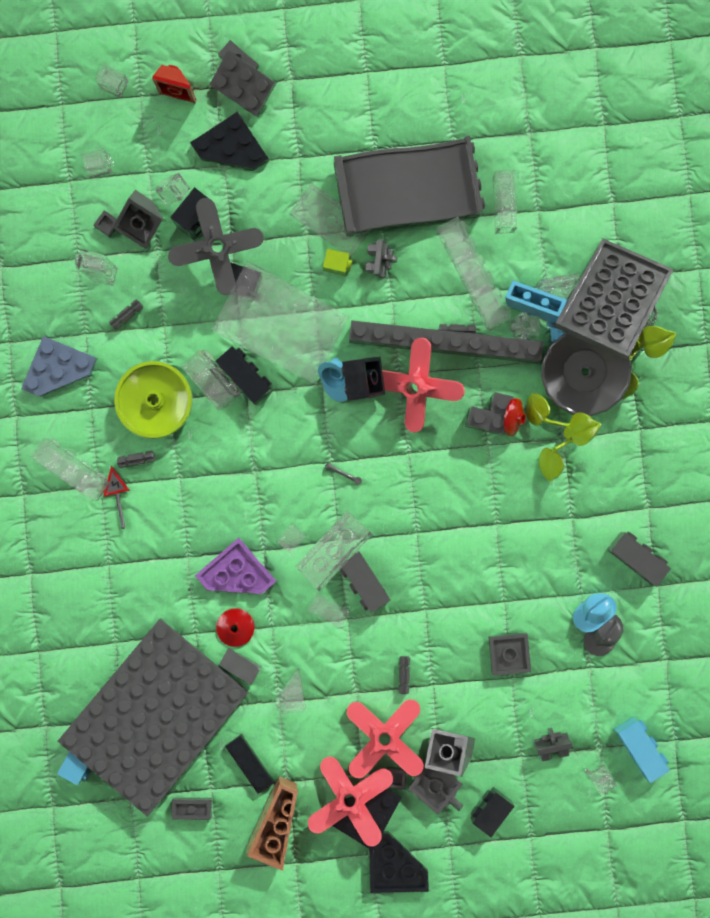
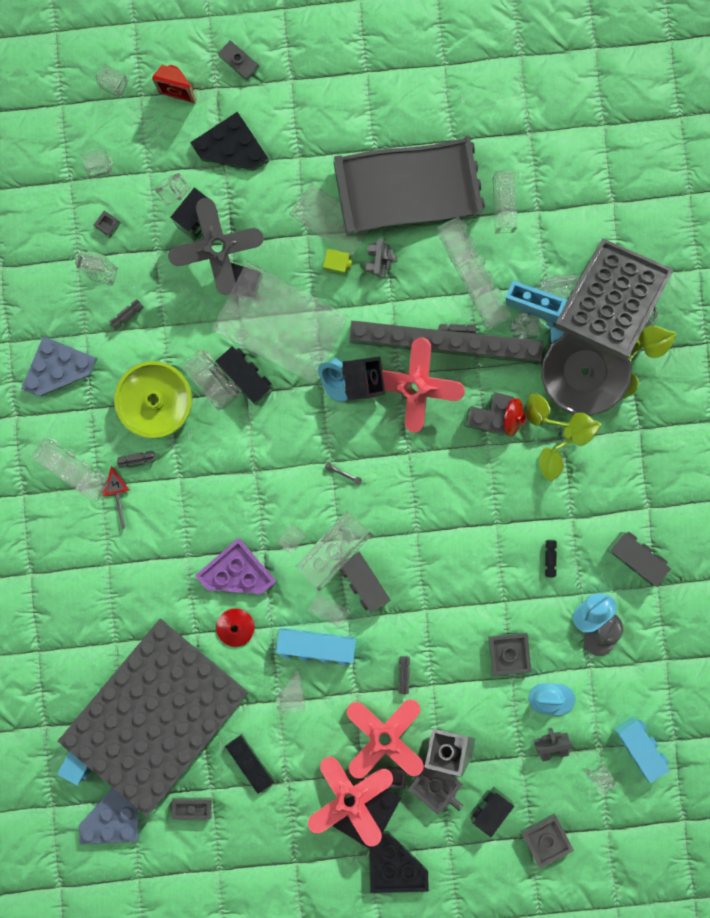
(110, 821): none -> sand blue plate
(138, 219): dark grey slope -> none
(240, 666): dark grey slope -> none
(243, 83): dark grey plate -> none
(273, 829): nougat wedge -> none
(316, 645): none -> medium azure brick
(547, 840): none -> dark grey plate
(551, 558): none -> black axle
(551, 699): none -> medium azure piece

